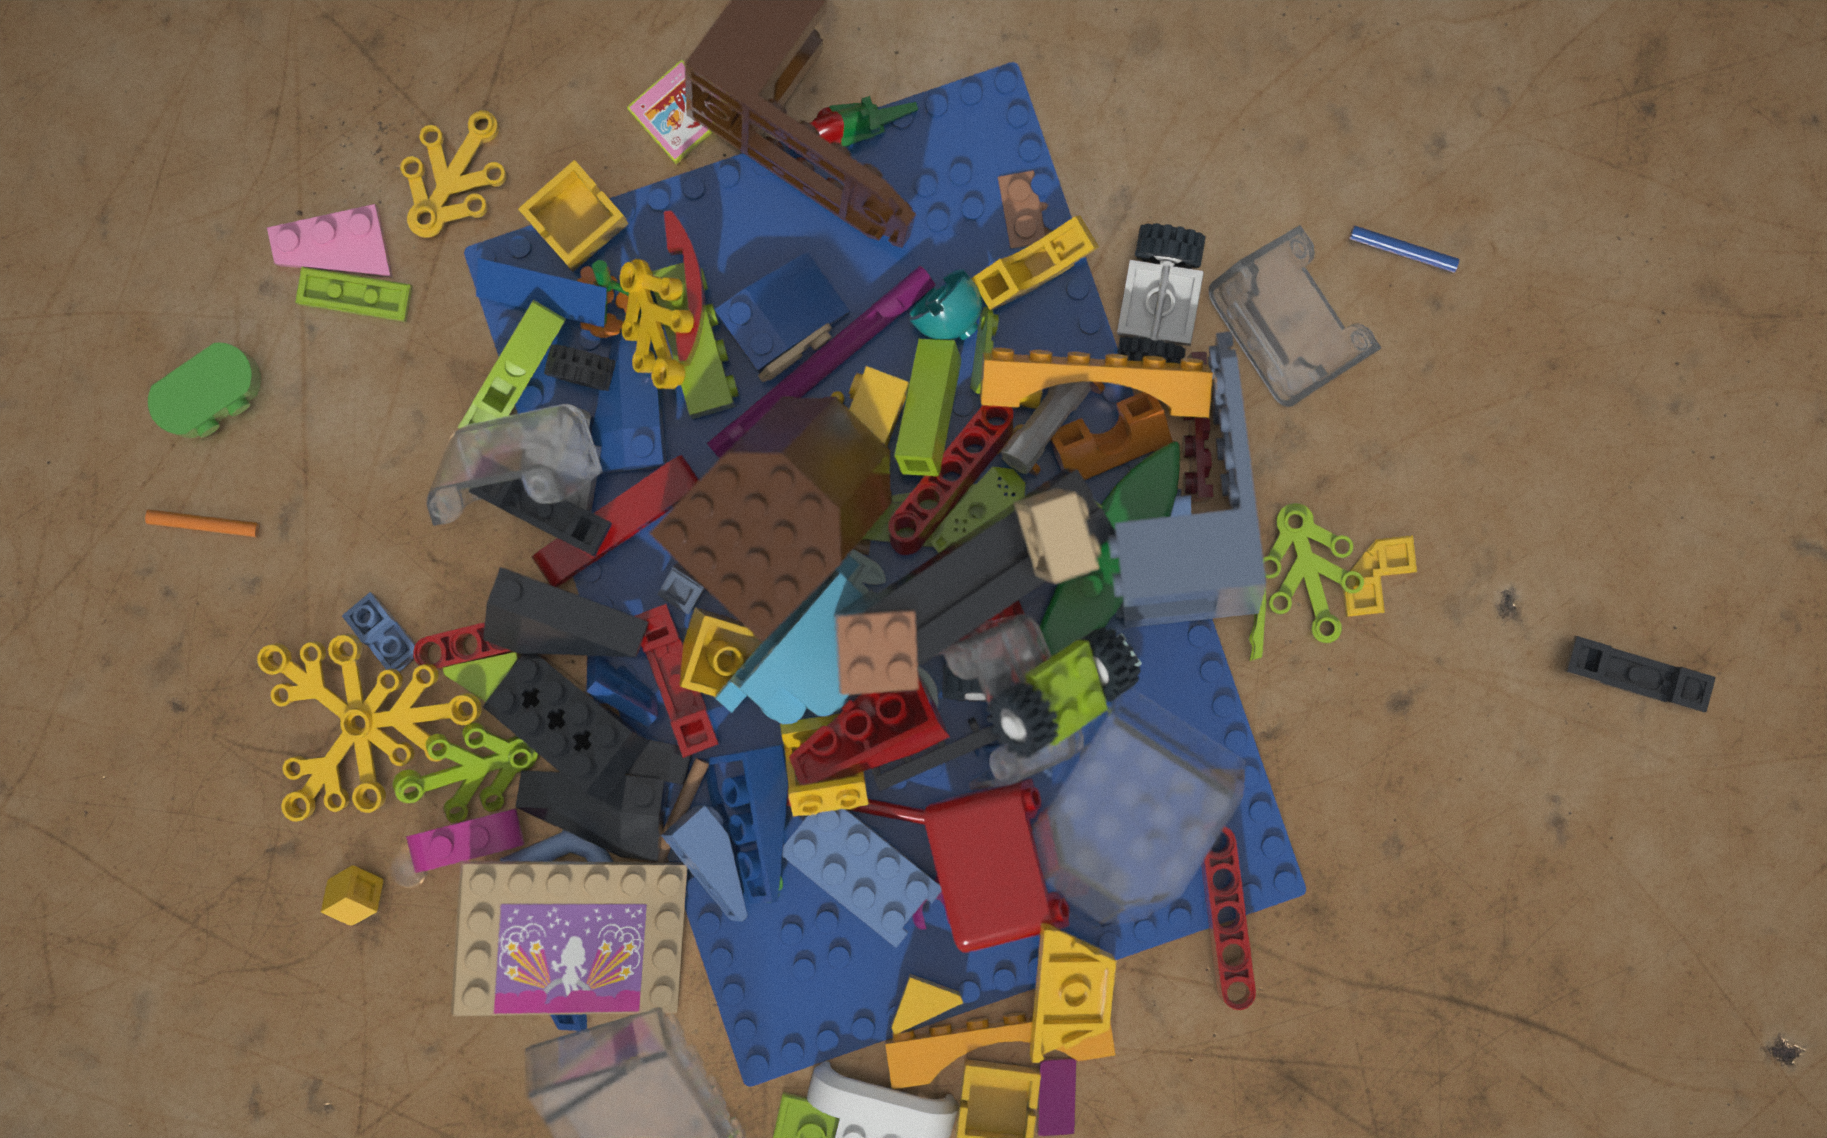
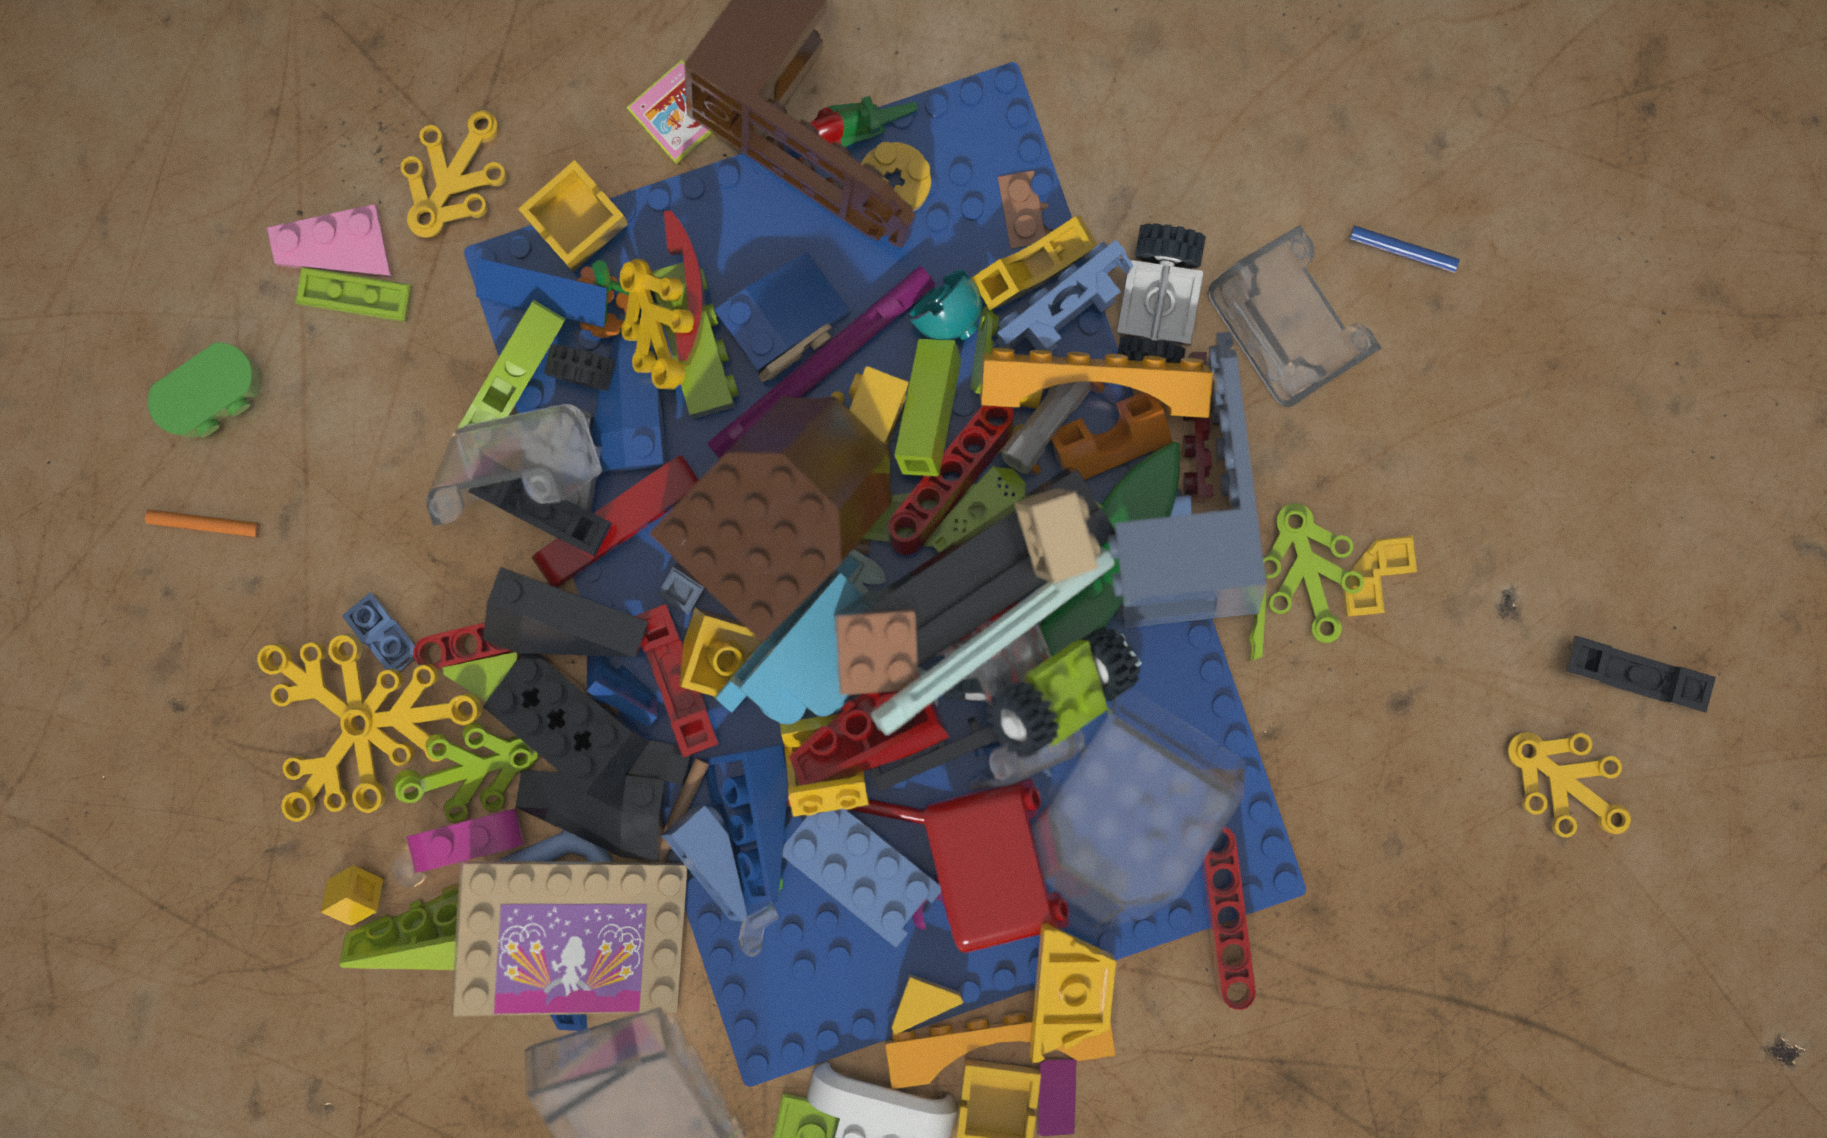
(411, 940): none -> lime wedge
(753, 929): none -> clear arm
(910, 163): none -> yellow plate
(983, 647): none -> light aqua piece
(1087, 283): none -> medium blue piece
(1564, 780): none -> yellow plant

